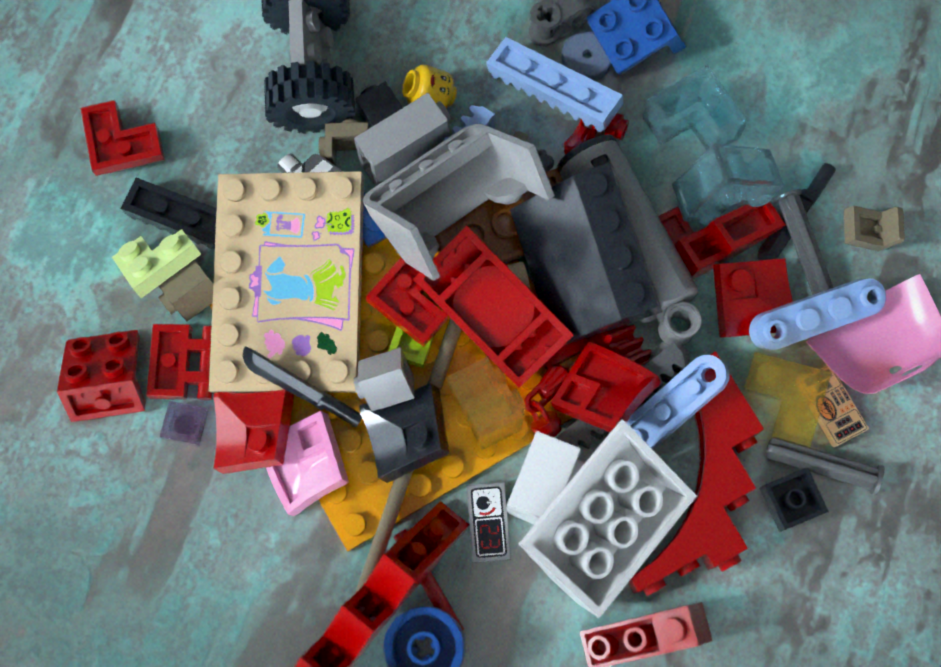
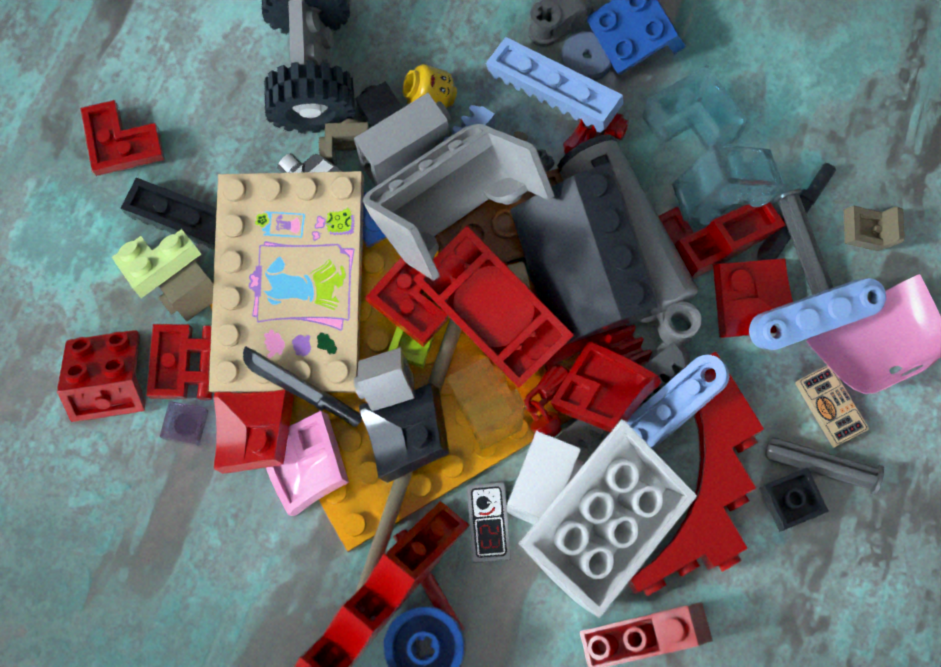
(799, 389): clear yellow brick -> none

